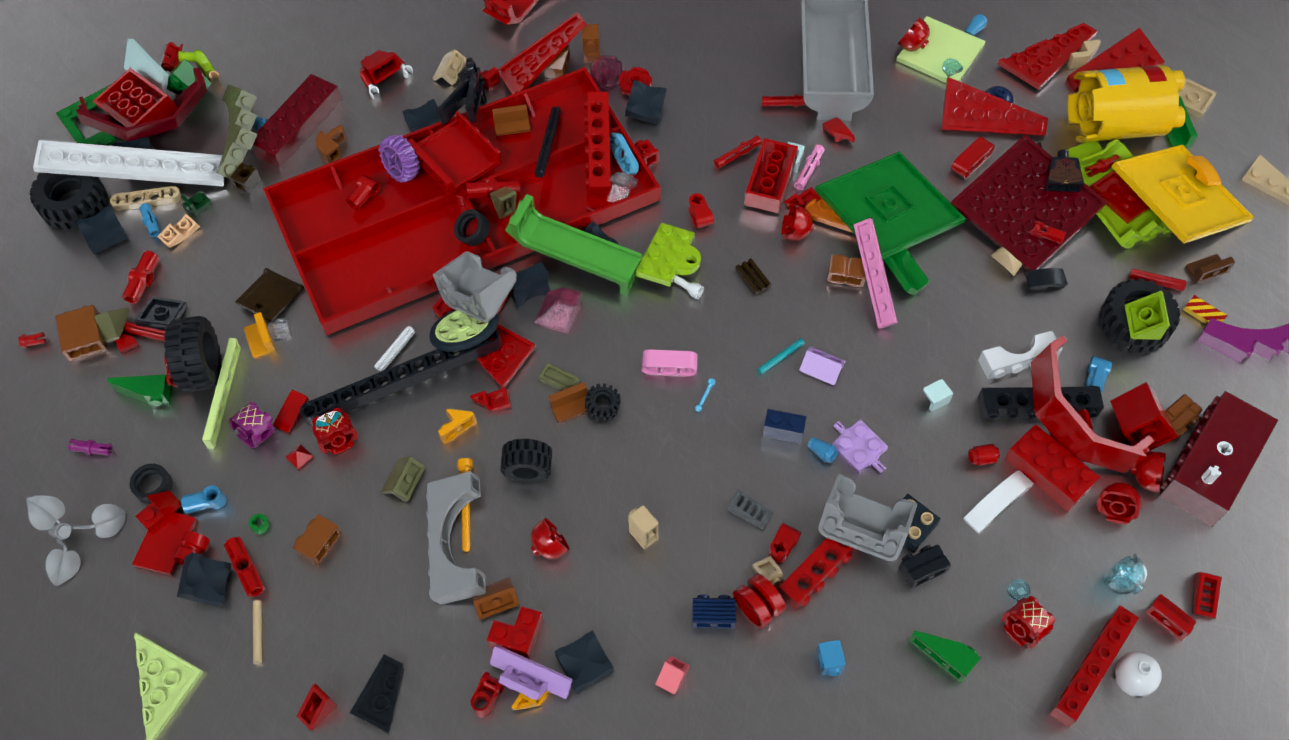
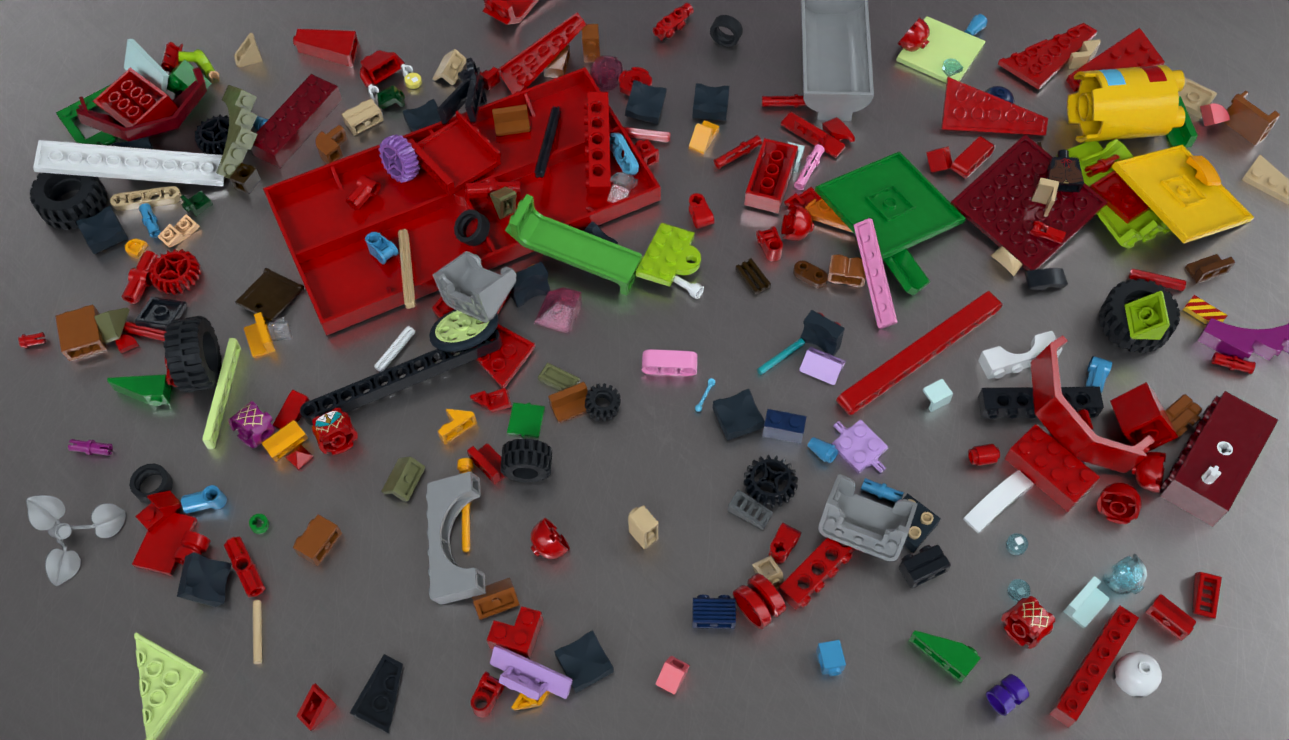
(135, 247): none -> light orange tile
(164, 276): none -> red gear
(212, 135): none -> black gear
(248, 52): none -> tan slope
(284, 440): none -> light orange panel
(329, 45): none -> red slope
(362, 117): none -> tan brick
(380, 247): none -> dark azure piece
(390, 96): none -> dark green bracket
(406, 269): none -> tan axle
(413, 80): none -> light yellow tile
(487, 461): none -> red panel
(526, 420): none -> green piece
(648, 134): none -> axle
(673, 21): none -> red brick
(703, 136): none -> light orange slope
(710, 102): none -> black brick
(727, 22): none -> black tyre
(738, 415): none -> black brick
(768, 467): none -> black gear
(770, 243): none -> red piece
(810, 274): none -> reddish brown plate
(812, 134): none -> red bracket
(822, 332): none -> black brick
(881, 490): none -> dark azure pin
(918, 353): none -> red beam
(939, 159): none -> red panel
(1007, 694): none -> dark purple wheel
(1017, 544): none -> clear light blue tile
(1046, 193): none -> tan panel
(1087, 603): none -> light aqua panel
(1214, 114): none -> coral brick
(1233, 363): none -> red pin
(1250, 120): none -> dark orange panel

